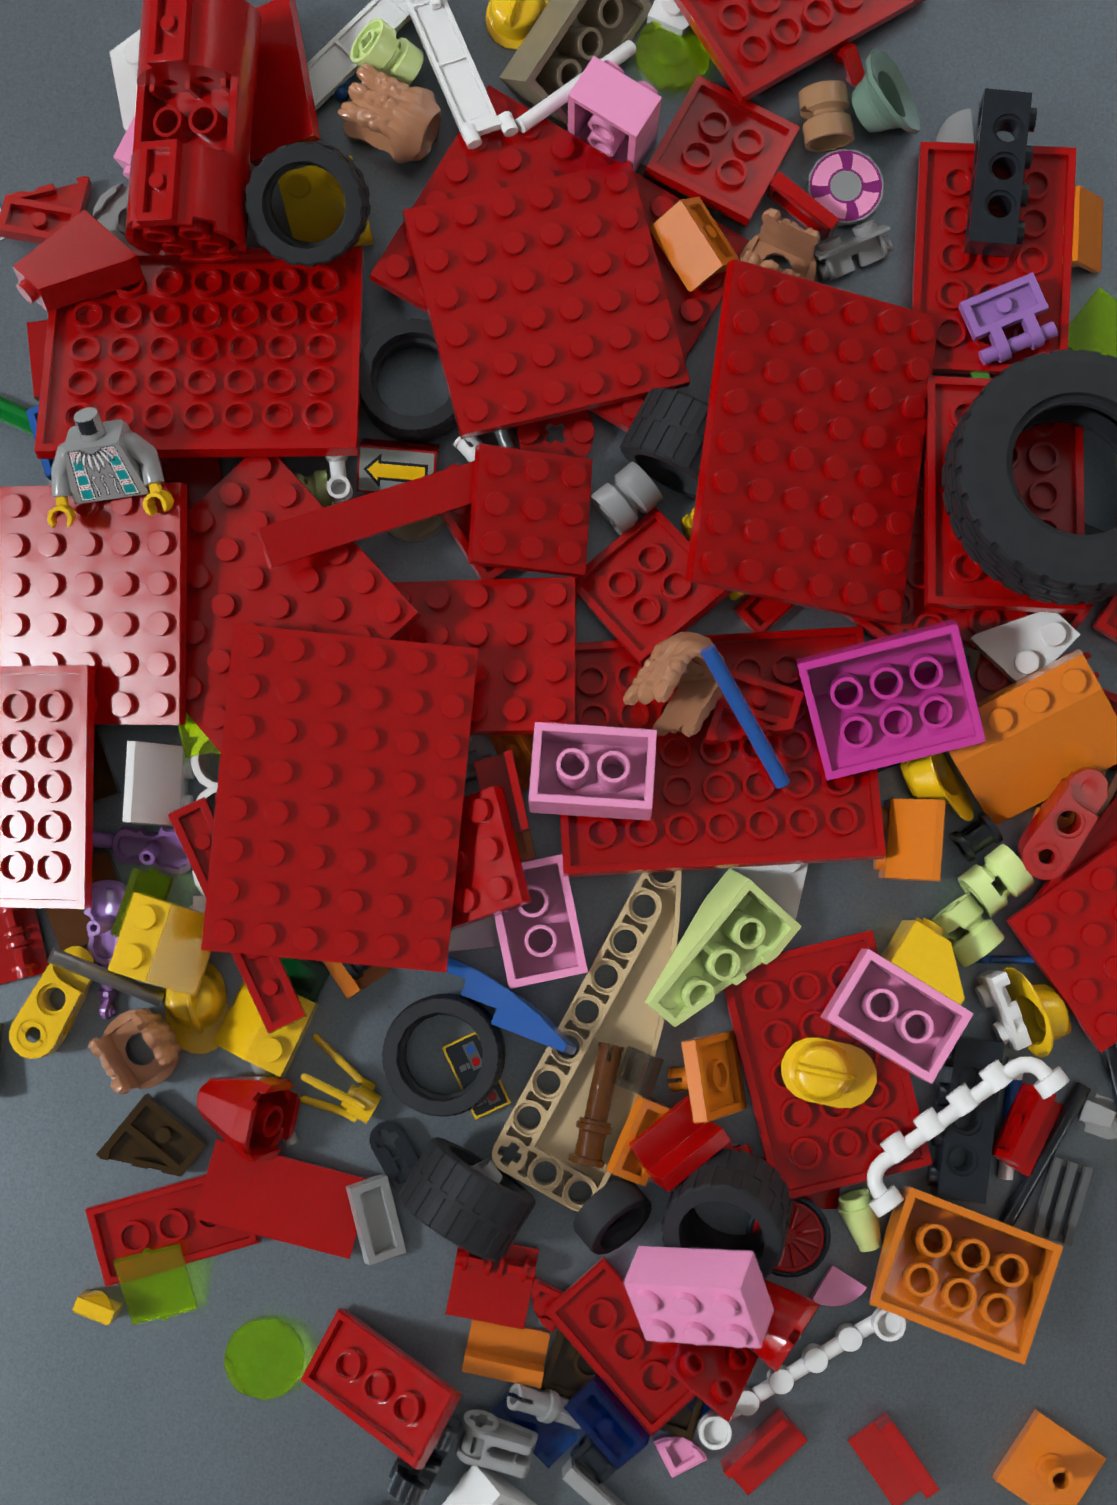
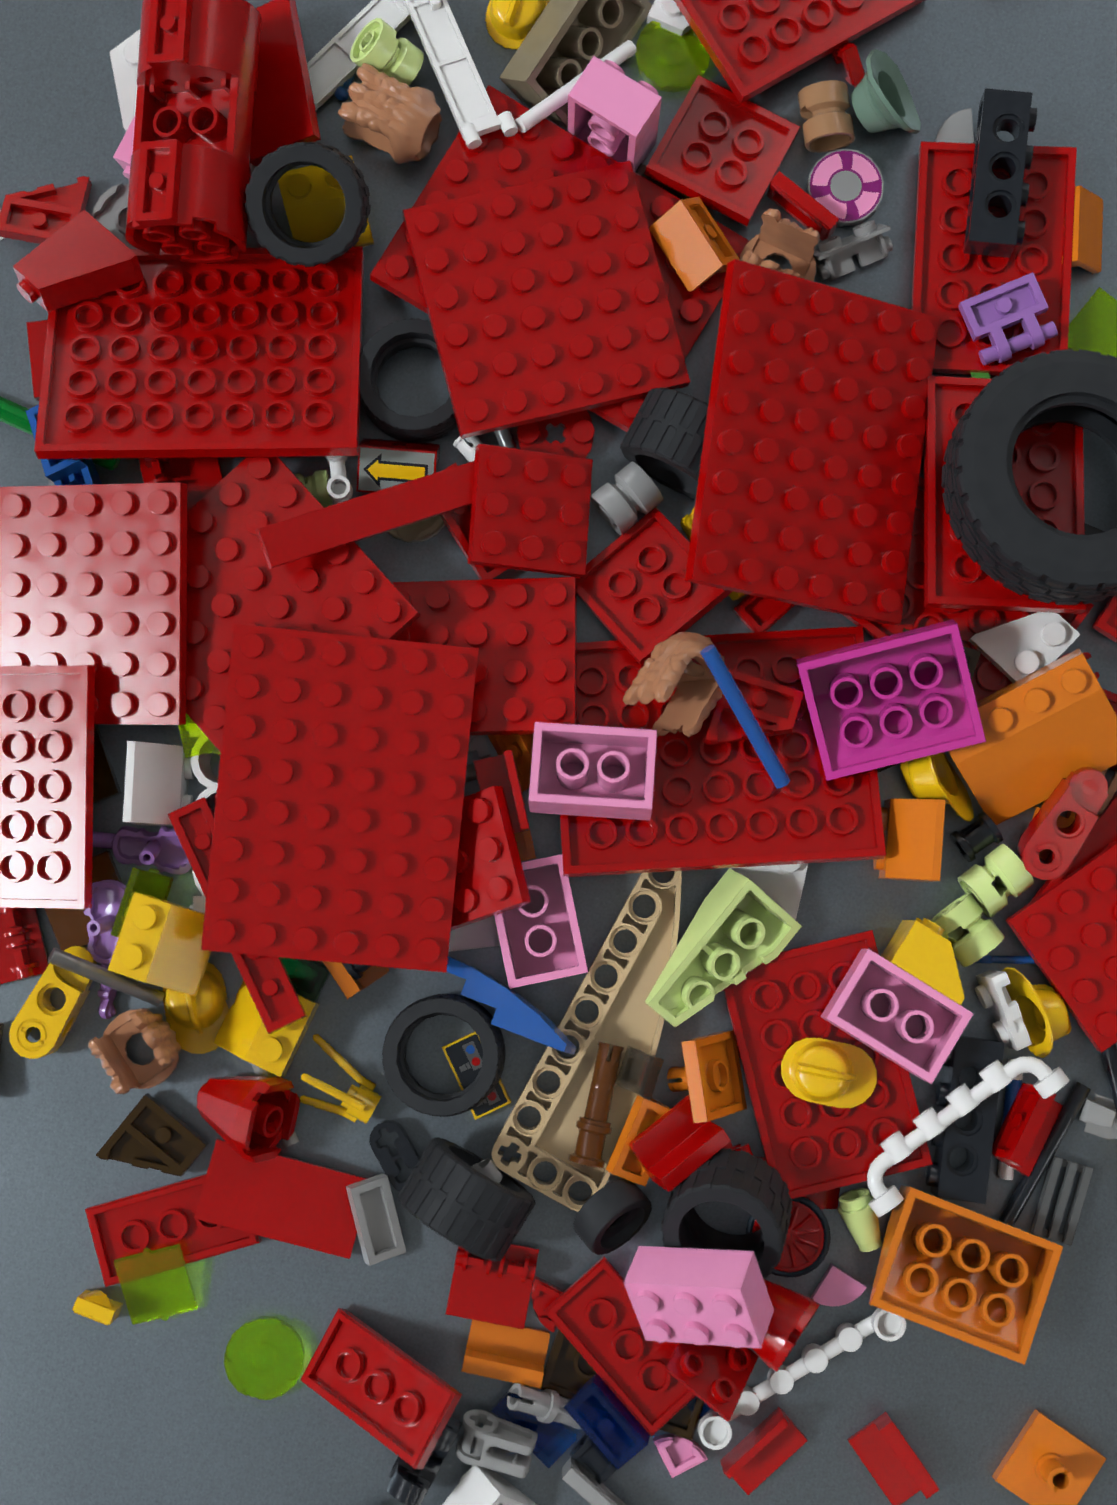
(104, 464): light grey torso -> none

